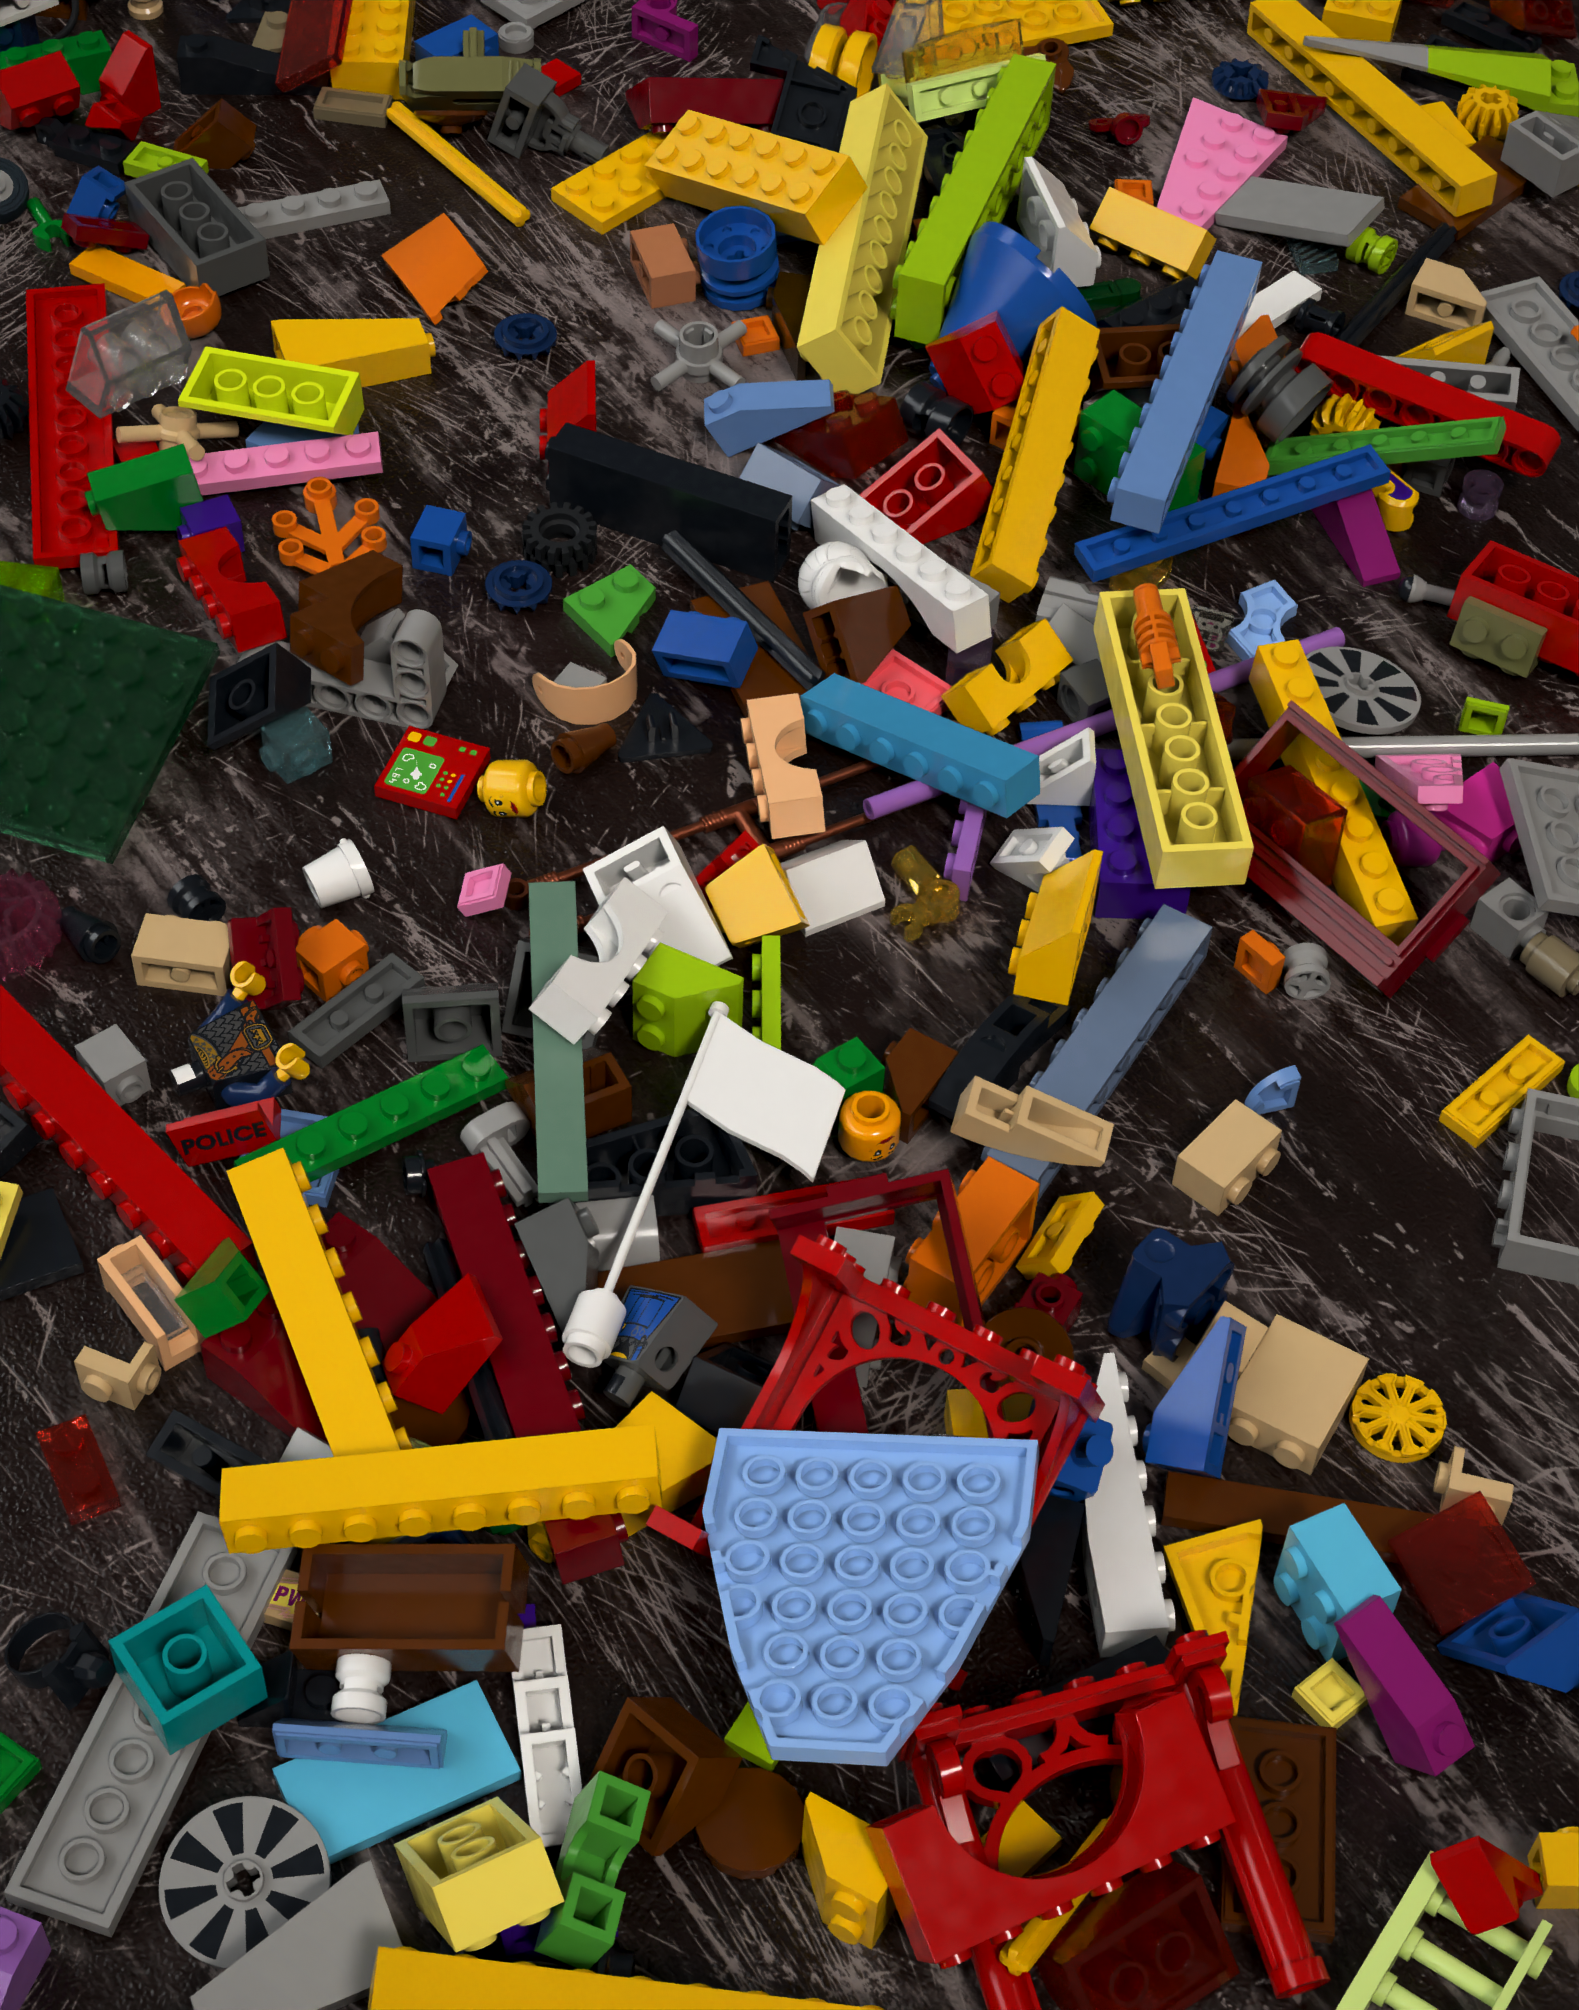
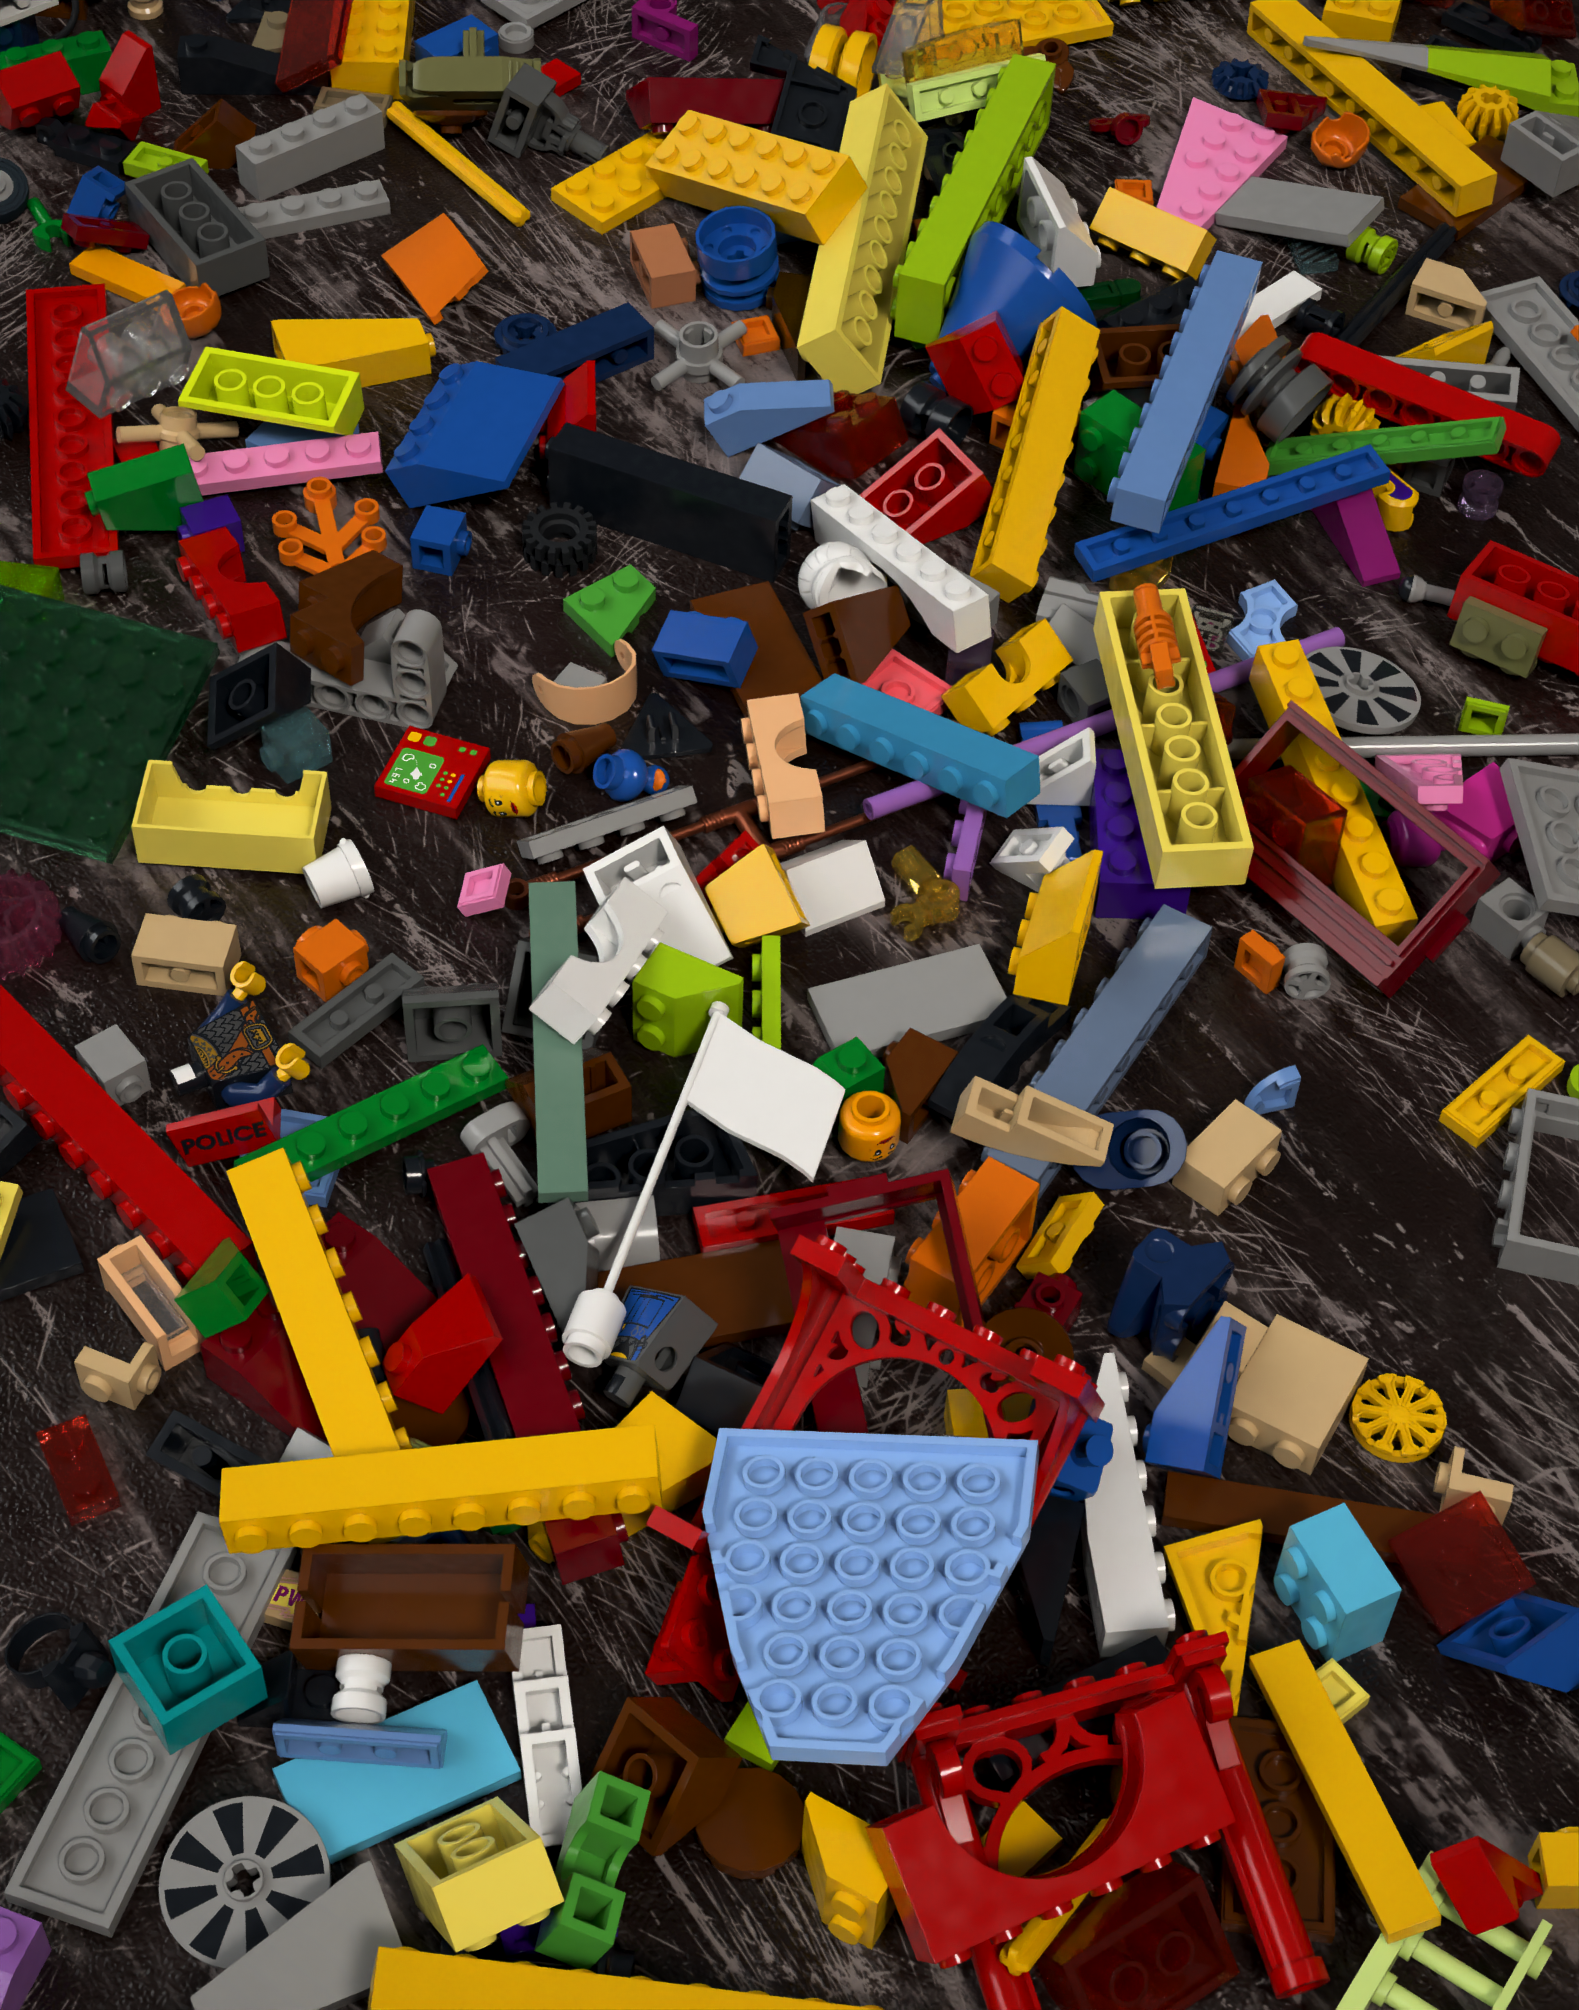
(229, 827): none -> light yellow piece
(270, 946): dark red bracket -> none
(310, 147): none -> light grey brick
(471, 432): none -> blue slope
(517, 574): dark blue gear -> none
(590, 830): none -> light grey plate
(613, 339): none -> dark blue brick
(626, 775): none -> blue animal
(694, 1636): none -> red bracket
(741, 607): black axle -> none
(932, 995): none -> light grey tile
(1142, 1151): none -> dark blue piece
(1341, 140): none -> orange hair
(1345, 1792): none -> yellow tile
(1403, 1690): magenta slope -> none

